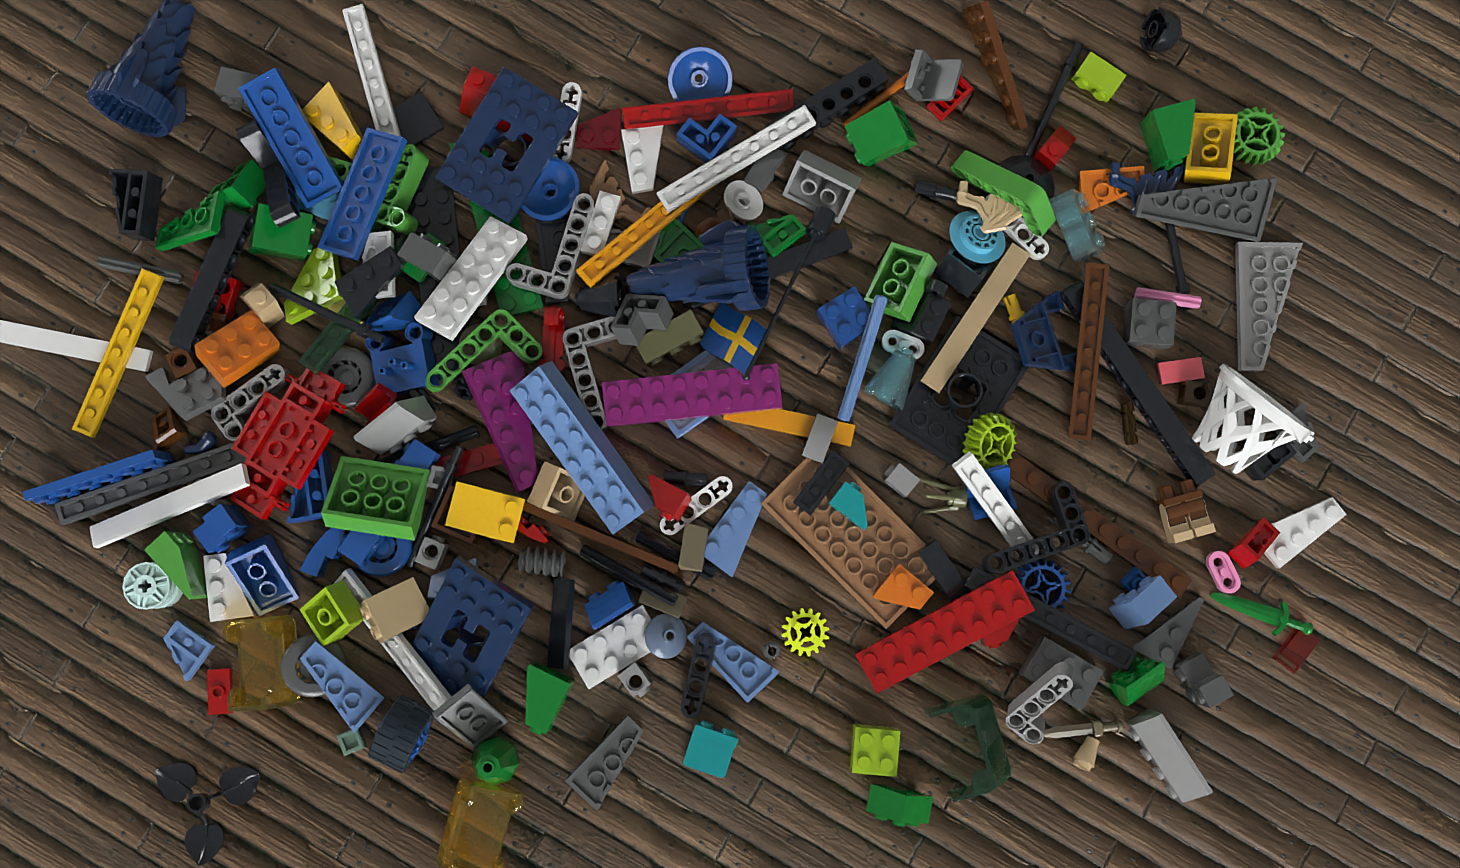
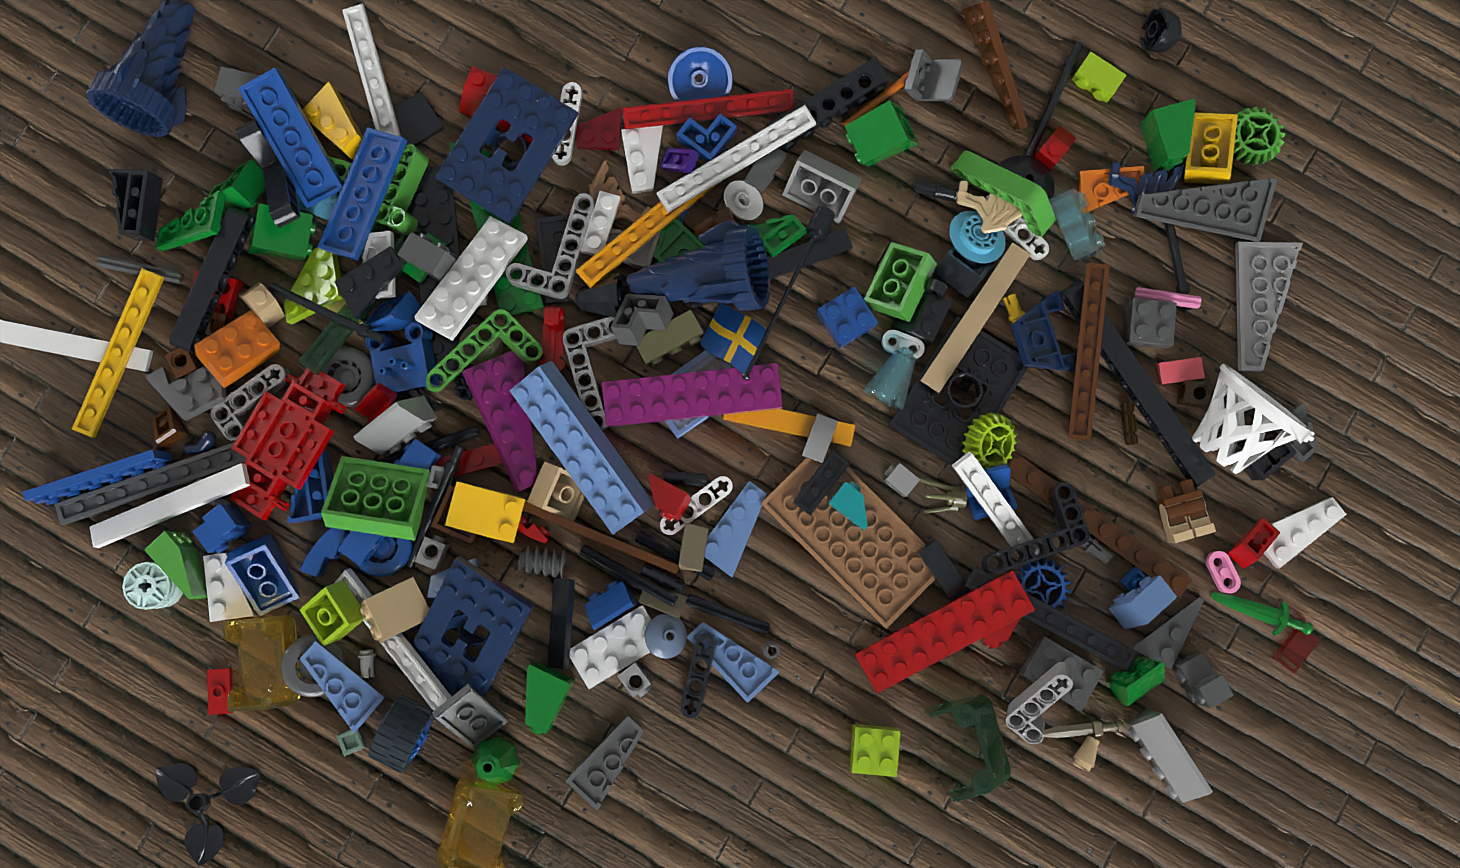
(187, 648): medium blue wing -> none
(367, 663): none -> light grey pin
(556, 177): blue dish -> none
(679, 160): none -> dark purple plate
(710, 749): teal bracket -> none
(727, 614): none -> black axle
(796, 644): neon yellow gear -> none
(862, 357): medium blue axle -> none
(899, 805): green brick -> none
(903, 589): orange wing -> none
(965, 87): red slope -> none

